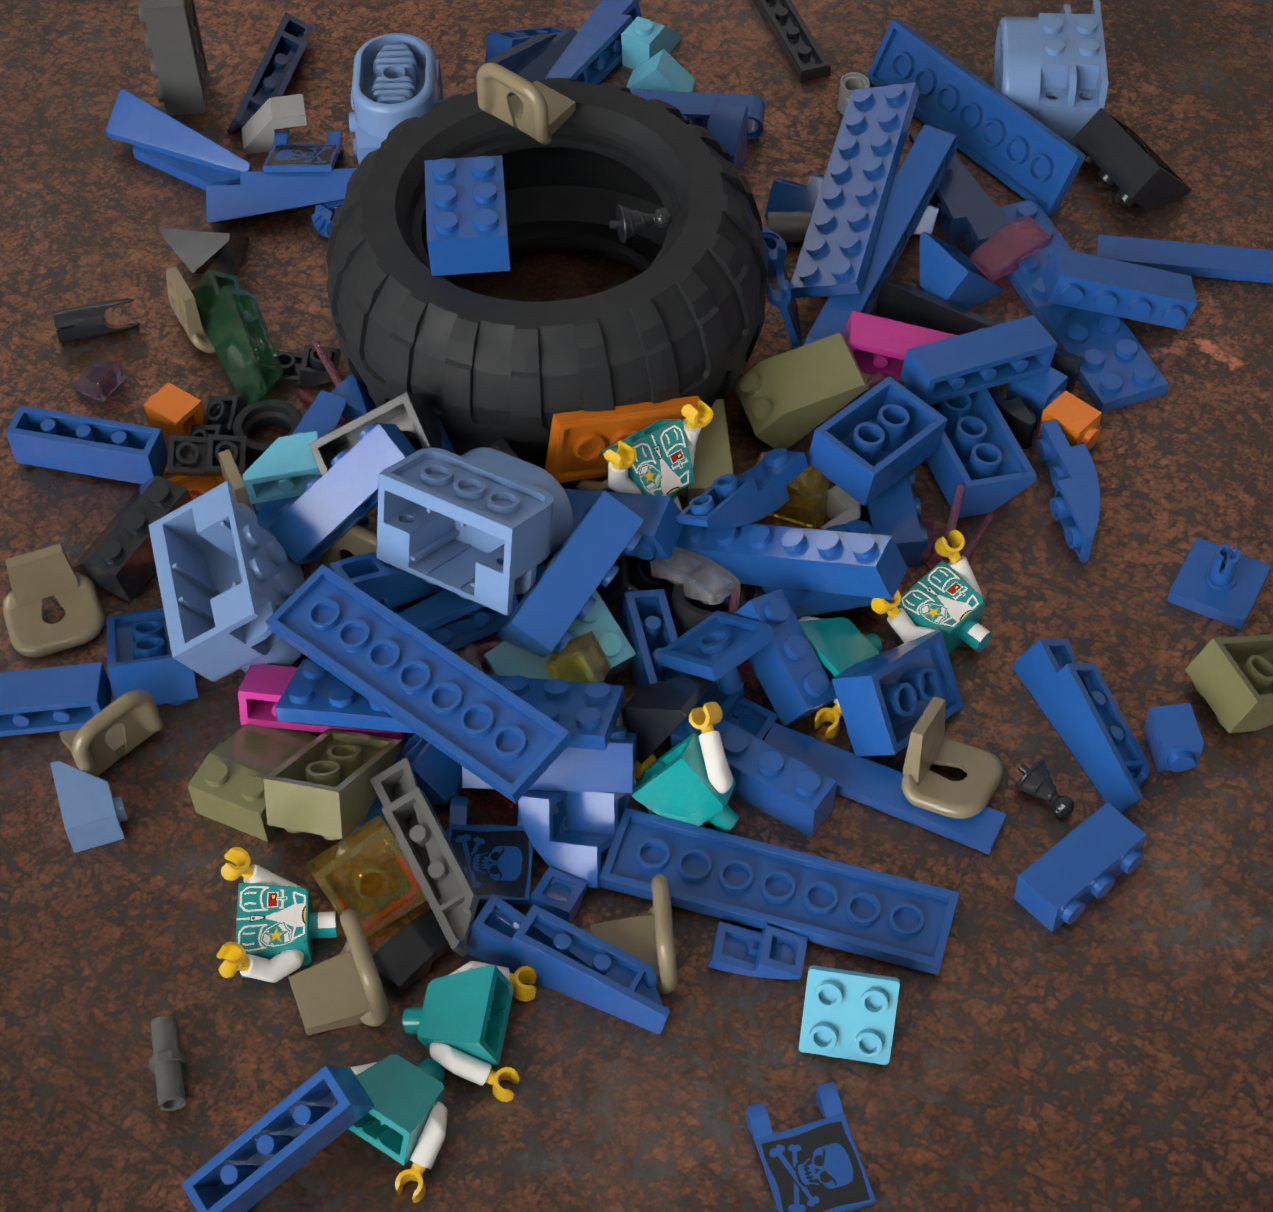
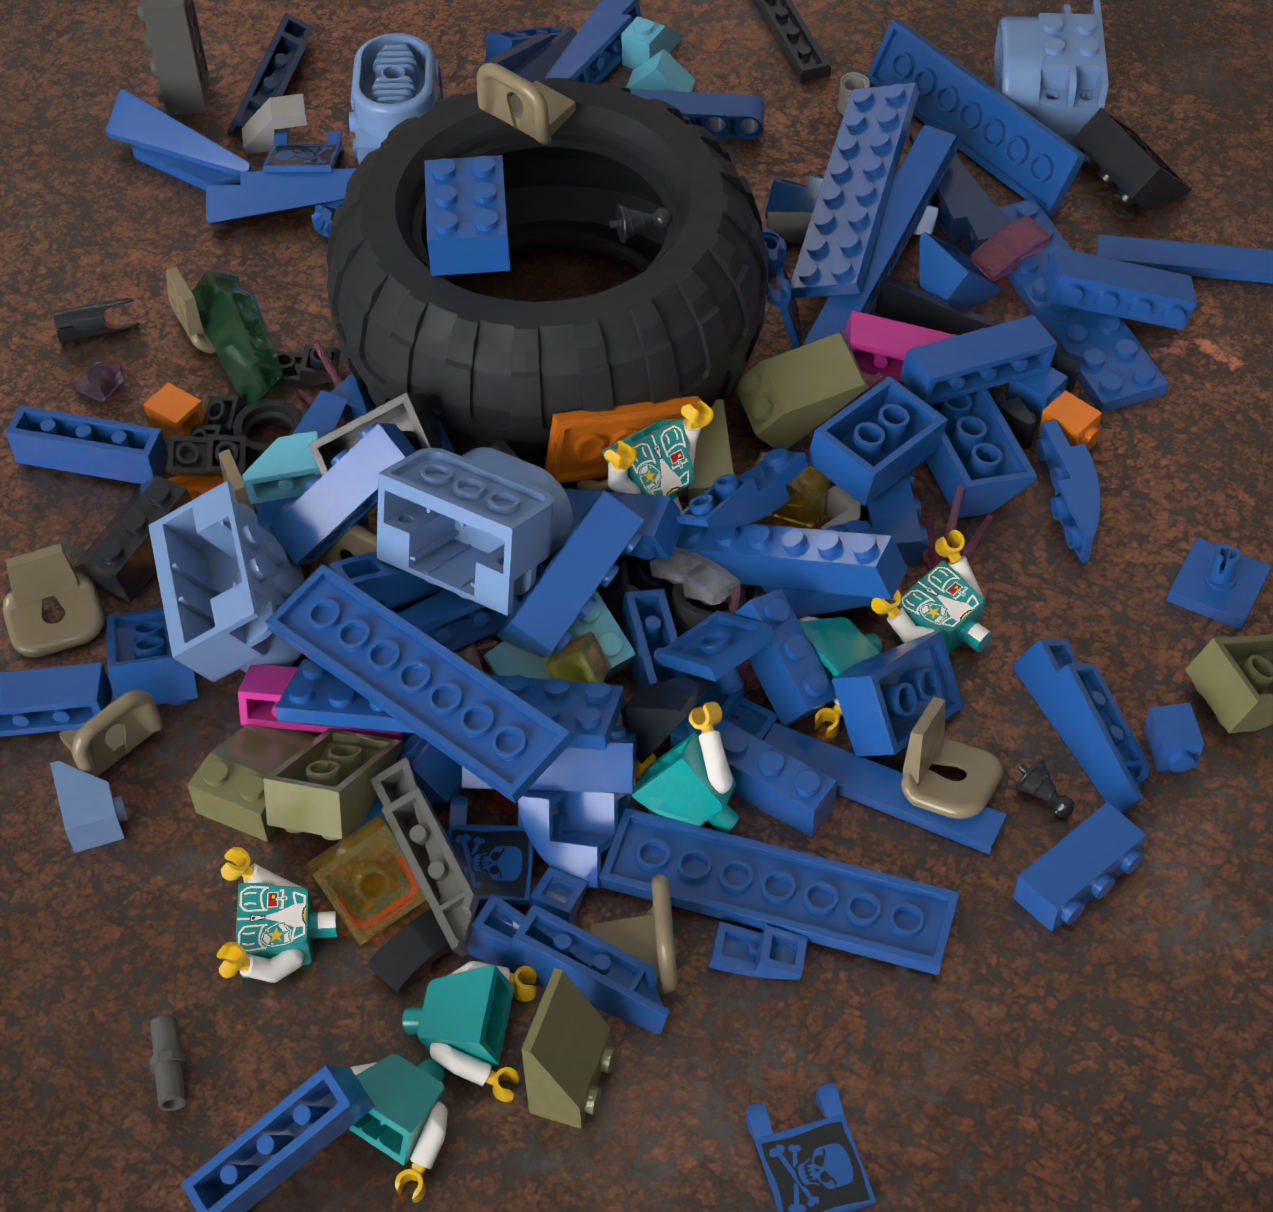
(208, 249): black slope -> none
(343, 987): dark tan piece -> none
(566, 1054): none -> olive slope
(730, 128): blue slope -> none
(849, 1014): medium azure bracket -> none

